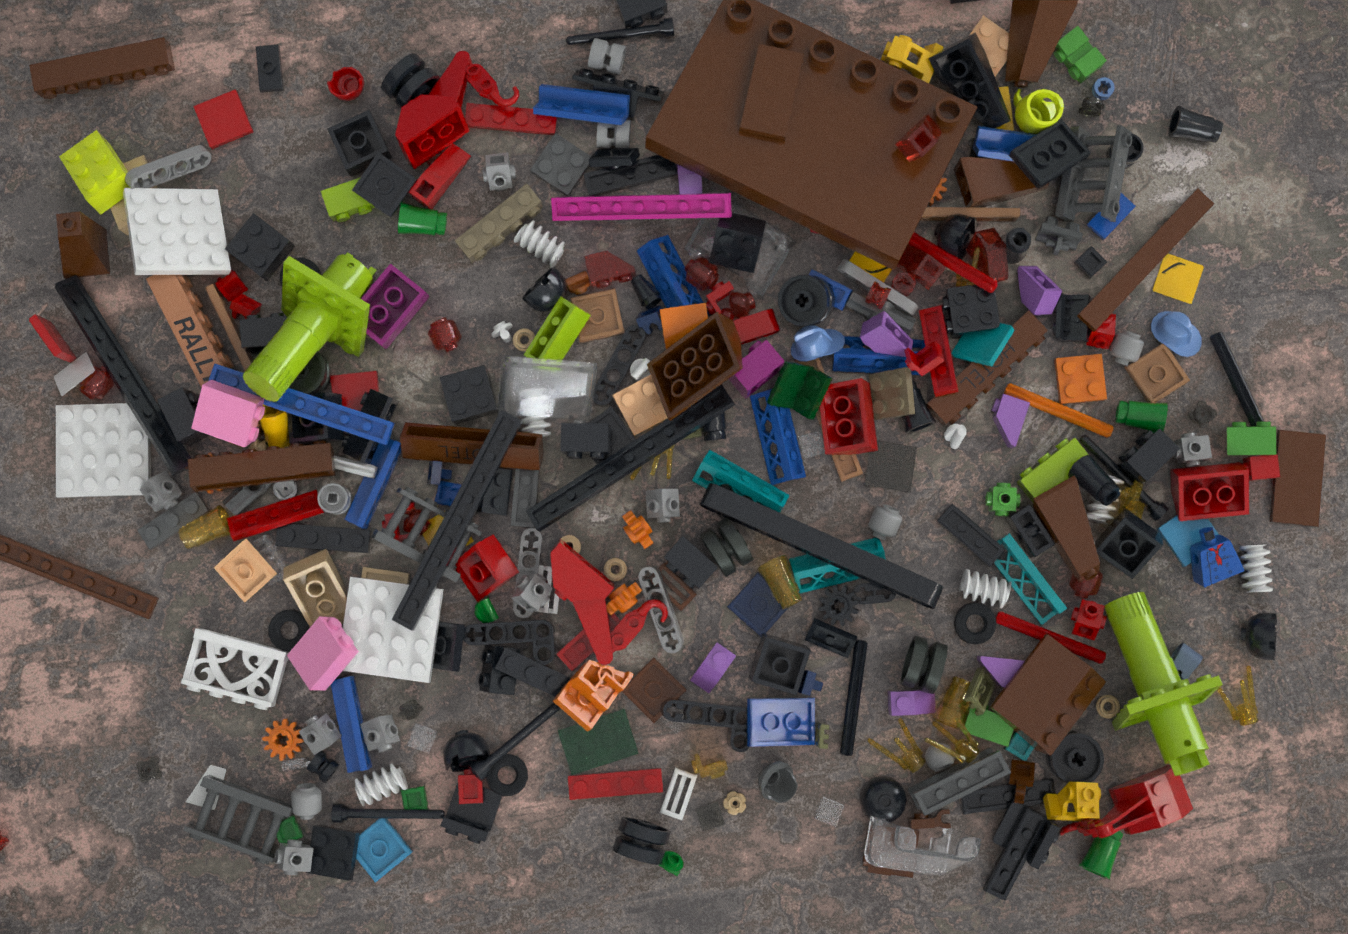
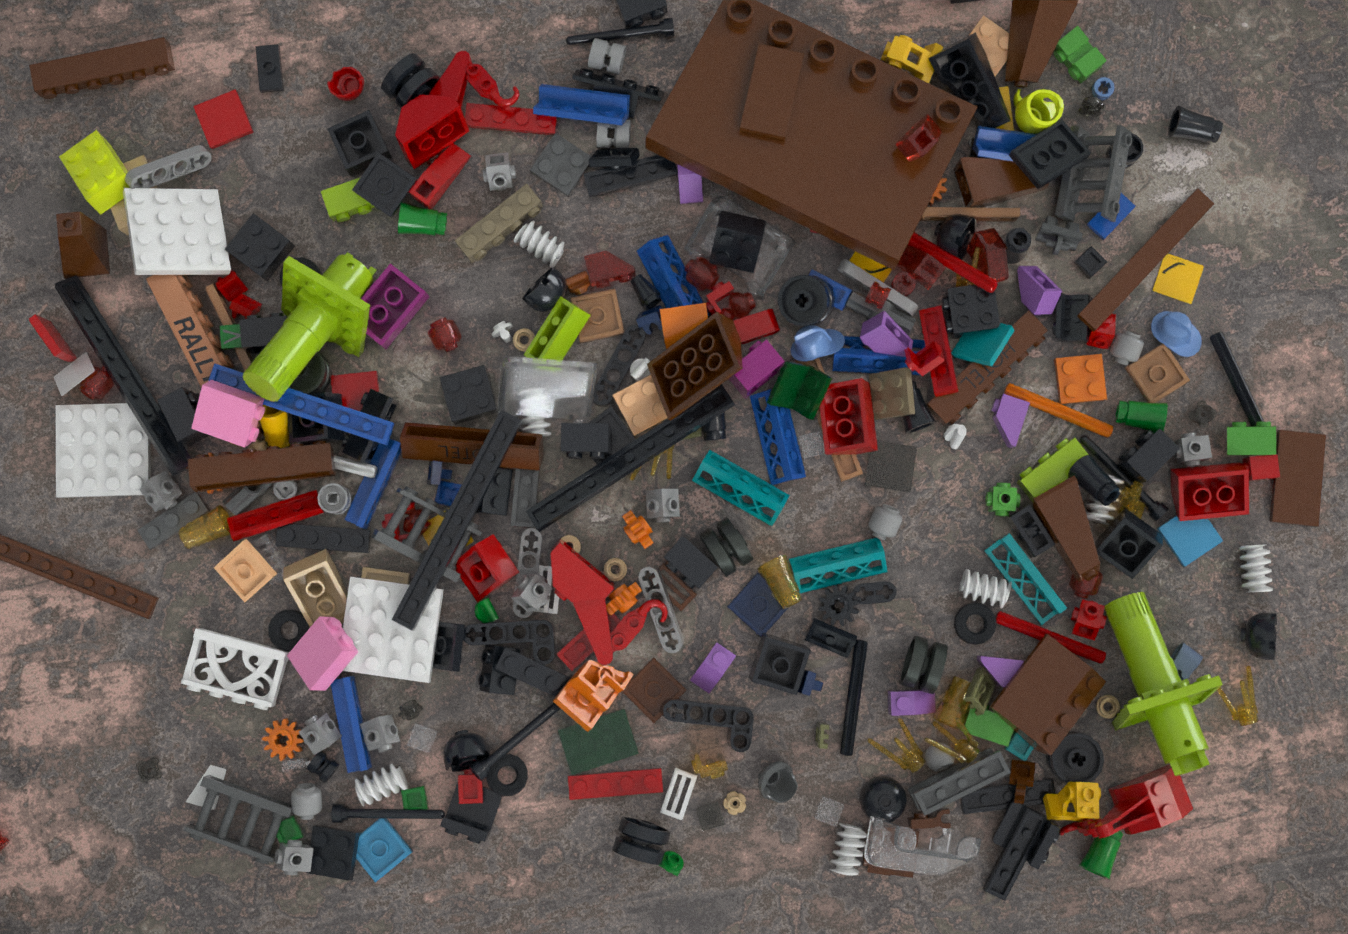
(230, 337): none -> green tile
(641, 207): dark pink plate -> none
(780, 721): tile -> none
(821, 546): black beam -> none
(848, 850): none -> white piece
(970, 535): black tile -> none
(1213, 558): blue torso -> none

